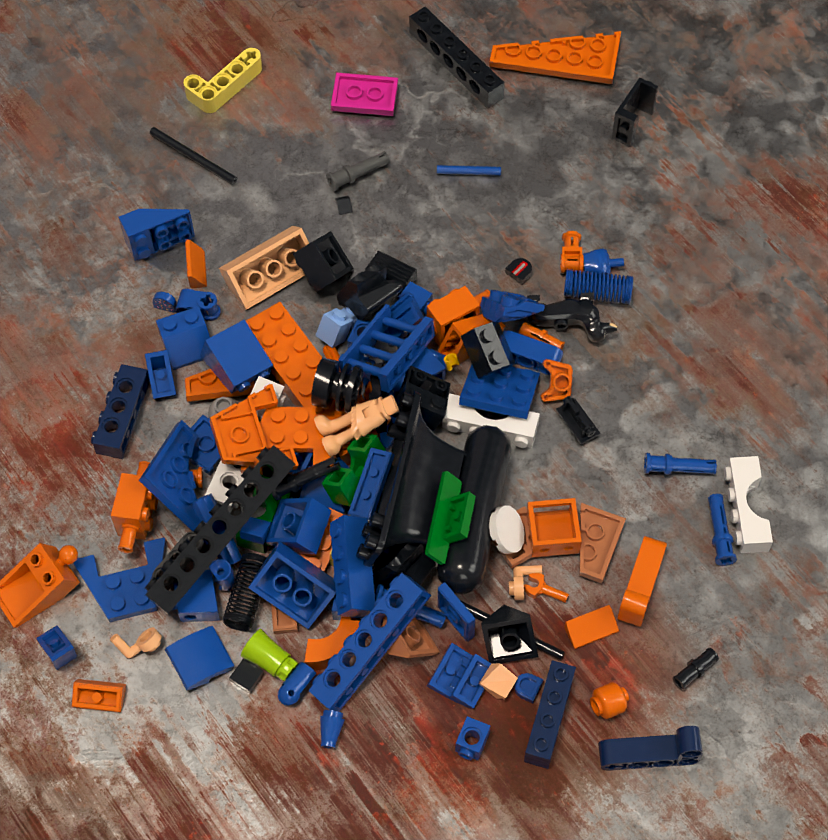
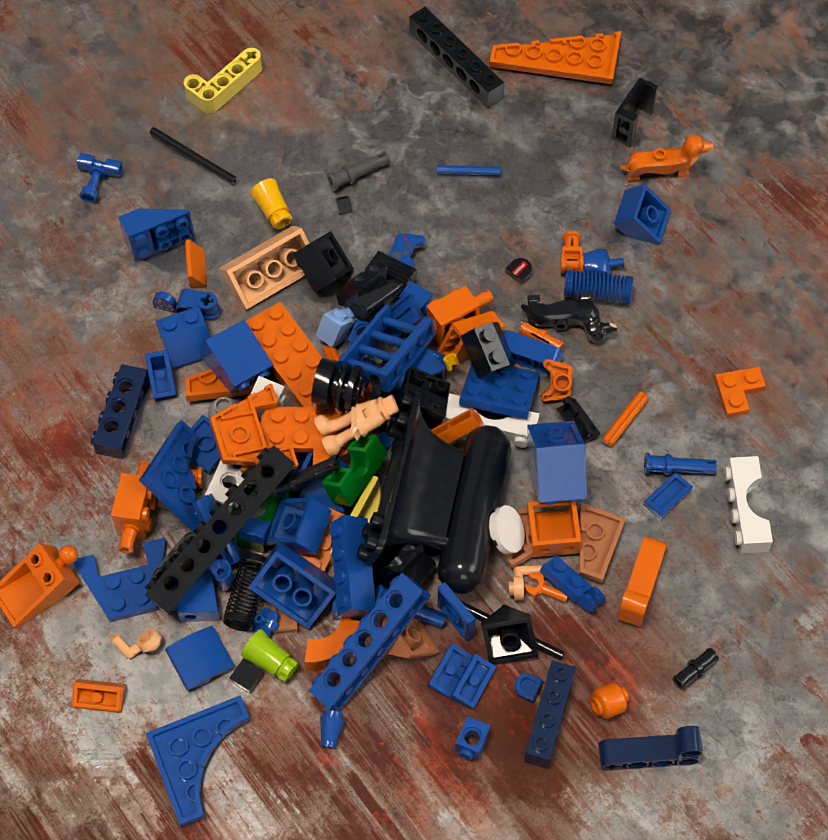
(57, 647): blue slope -> none
(97, 170): none -> blue bar
(185, 748): none -> blue plate
(266, 621): none -> blue plant
(271, 202): none -> yellow plant
(295, 684): blue piece -> none
(364, 94): dark pink plate -> none
(371, 483): blue tile -> none
(404, 247): none -> blue piece
(450, 517): green bracket -> none
(458, 426): none -> orange piece
(498, 681): light nougat slope -> none
(508, 306): blue slope -> none
(557, 462): none -> blue container
(572, 584): none -> blue hinge
(591, 627): orange slope -> none
(625, 419): none -> orange axle
(642, 215): none -> blue slope
(666, 160): none -> orange animal
(668, 496): none -> blue tile
(722, 539): blue pin -> none
(733, 387): none -> orange plate

